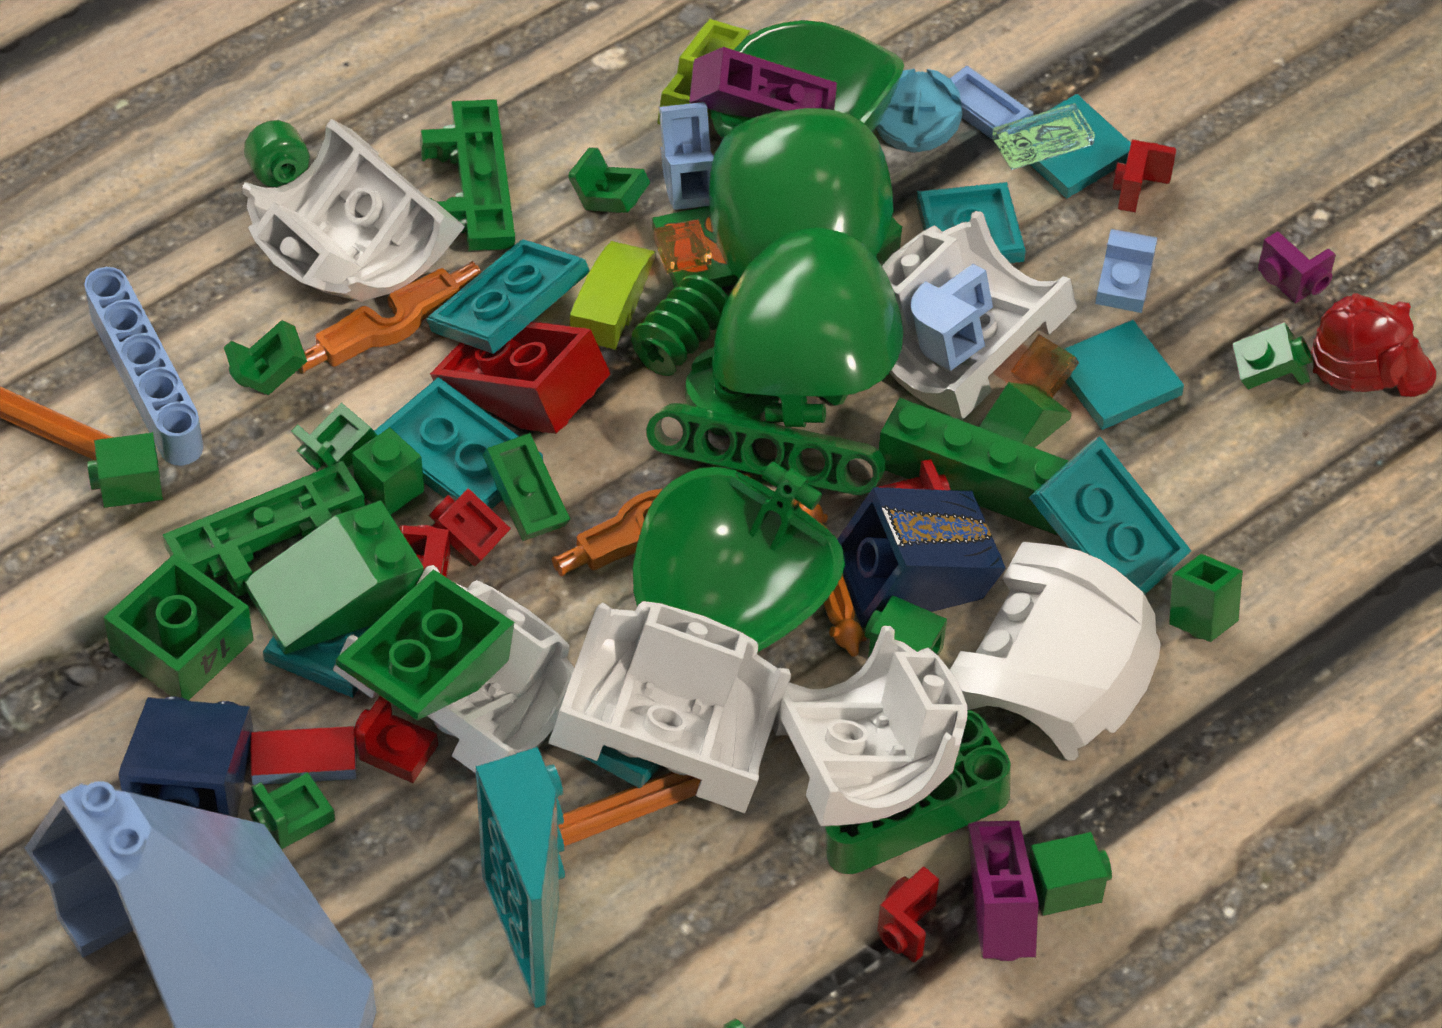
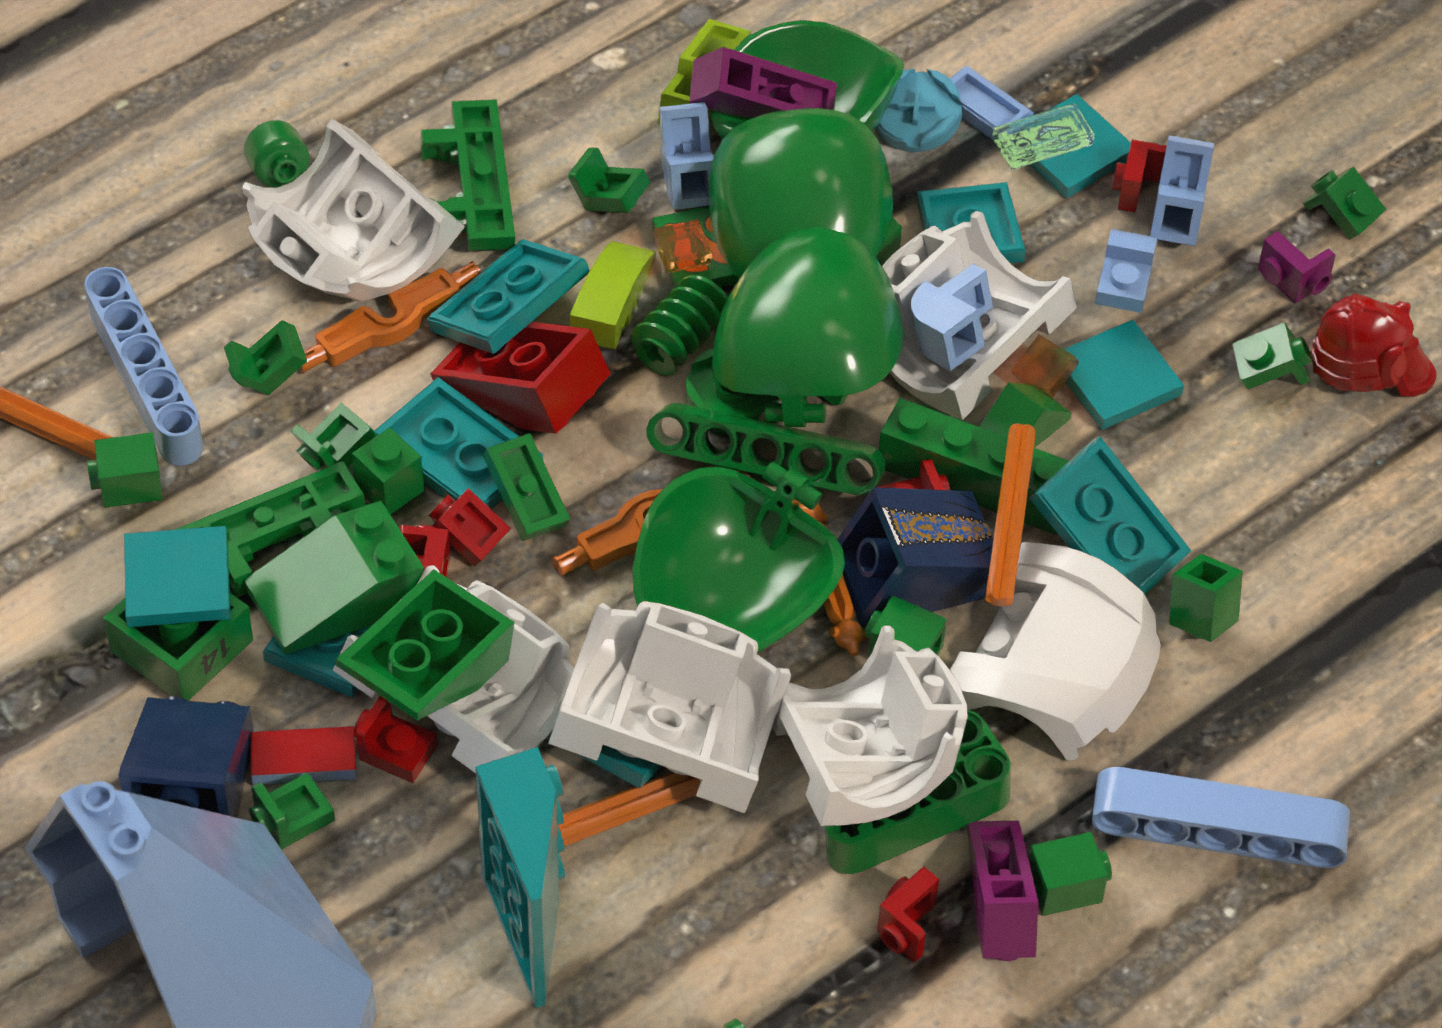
(176, 576): none -> teal tile
(1010, 515): none -> orange axle
(1182, 190): none -> light blue brick
(1221, 817): none -> light blue beam
(1346, 200): none -> green bracket

